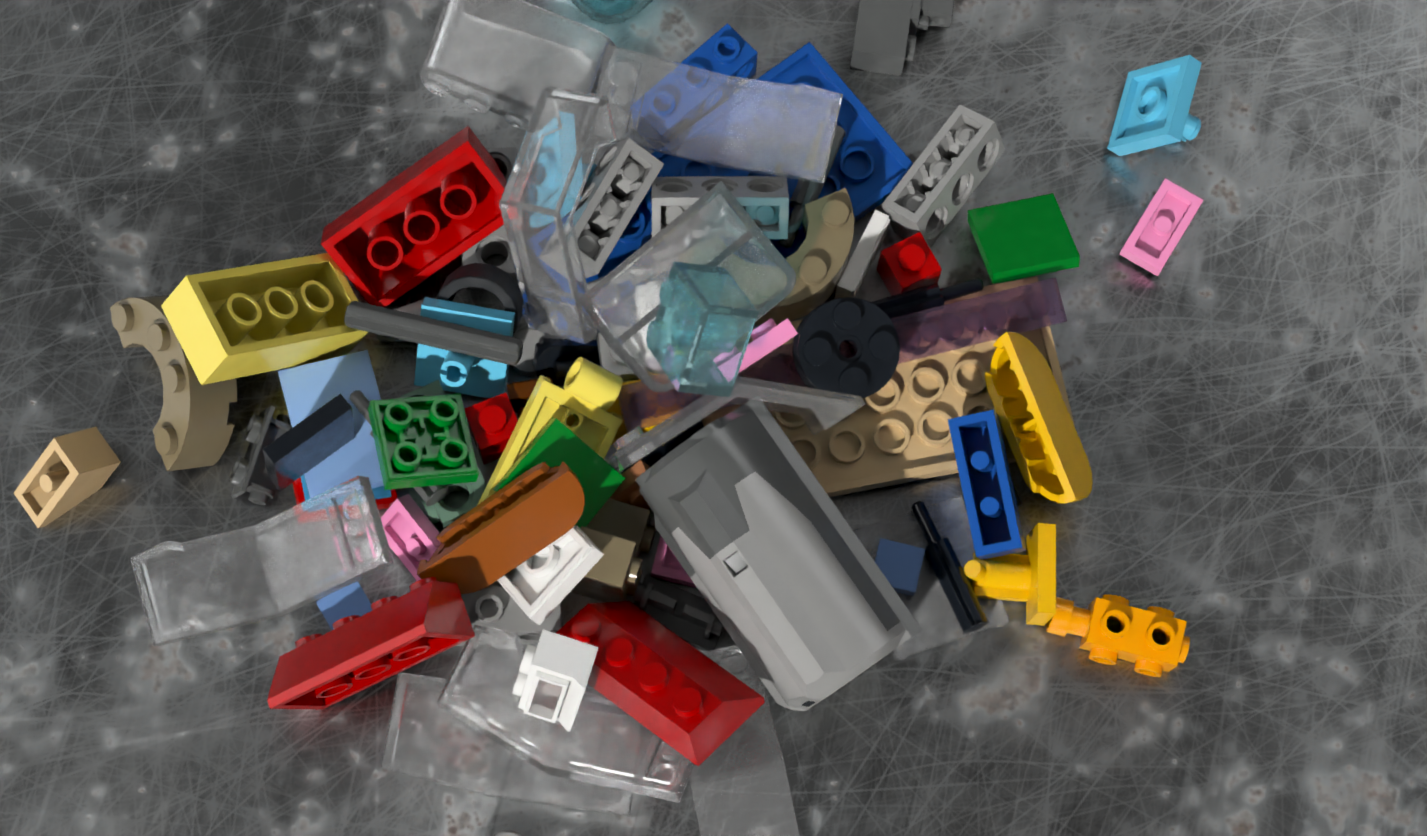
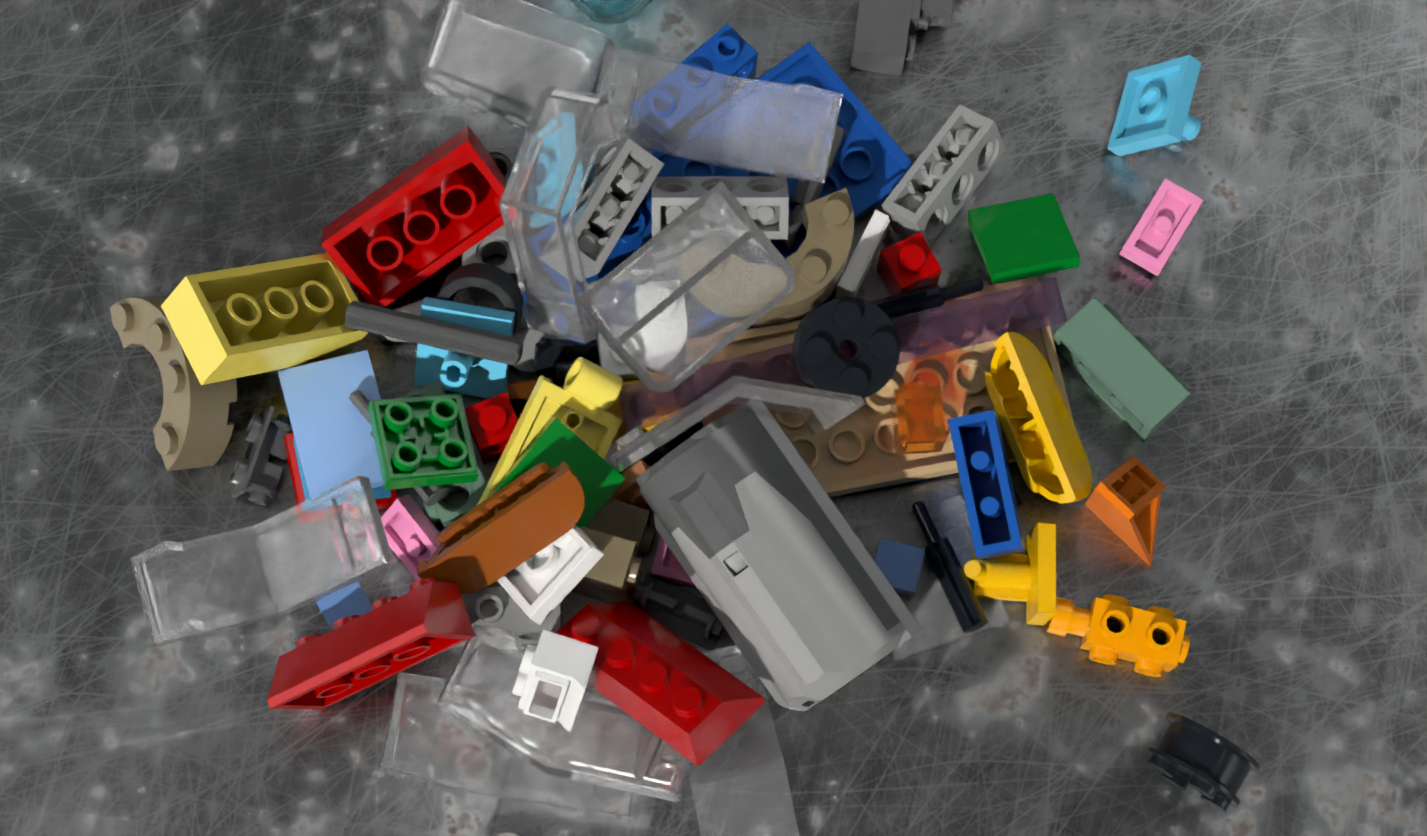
(66, 475): tan slope -> none
(309, 442): black tile -> none
(701, 329): clear light blue brick -> none
(765, 340): bright pink plate -> none
(918, 419): none -> clear orange brick
(1120, 368): none -> sand green brick
(1130, 506): none -> orange slope
(1202, 760): none -> black wheel

